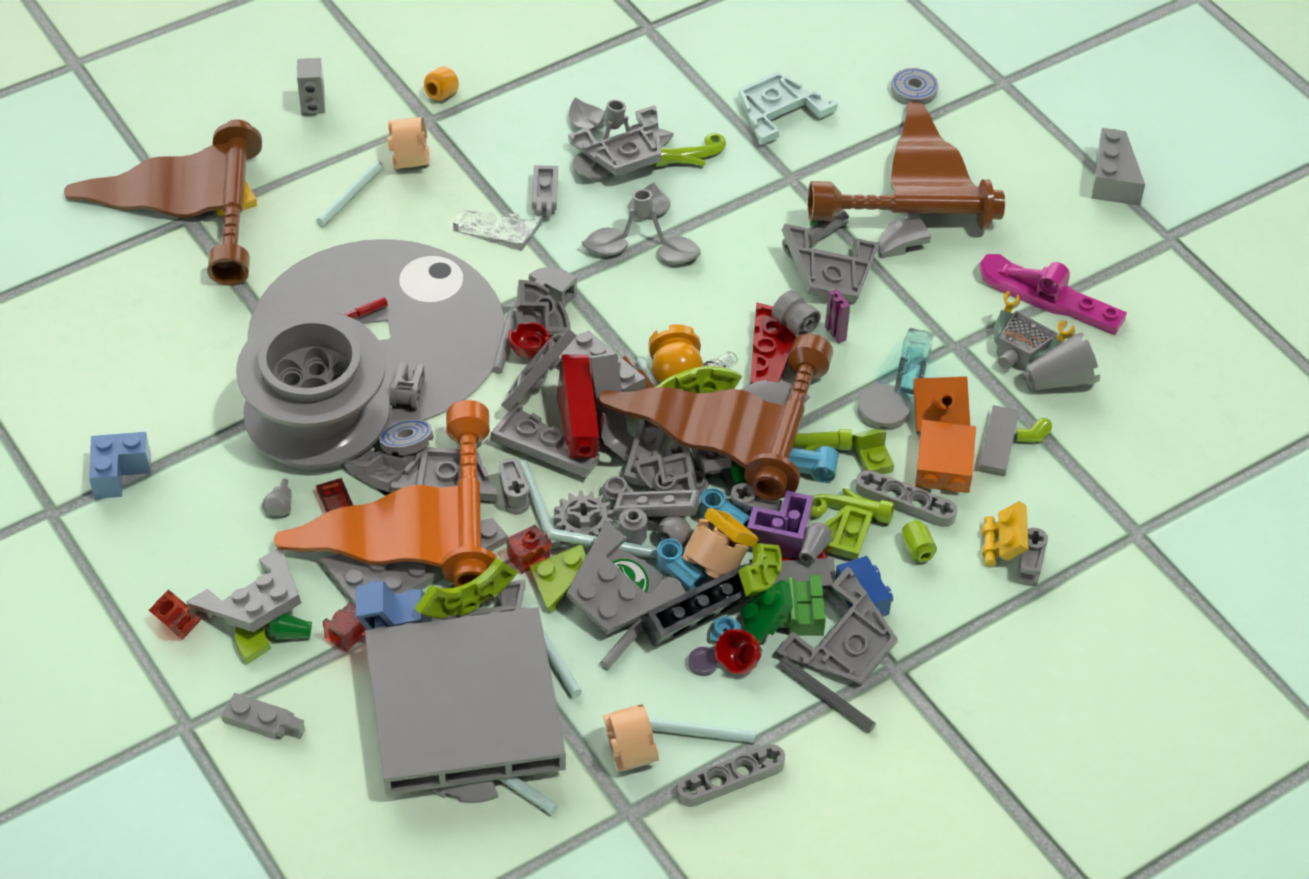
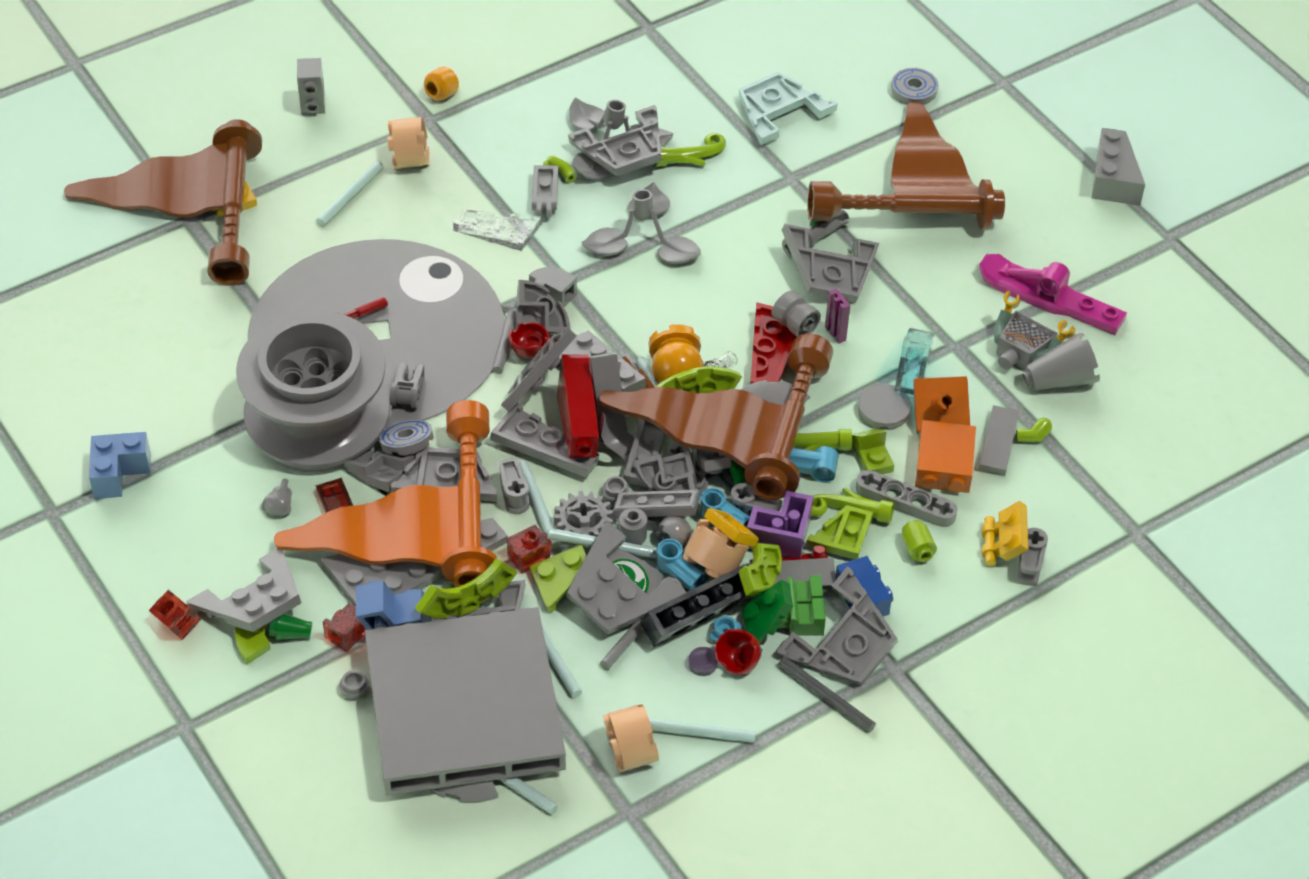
(262, 718): light grey hinge -> none
(354, 684): none -> light grey plate
(563, 166): none -> lime arm
(729, 771): light grey beam -> none
(815, 540): light grey cone -> none
(902, 233): light grey brick -> none

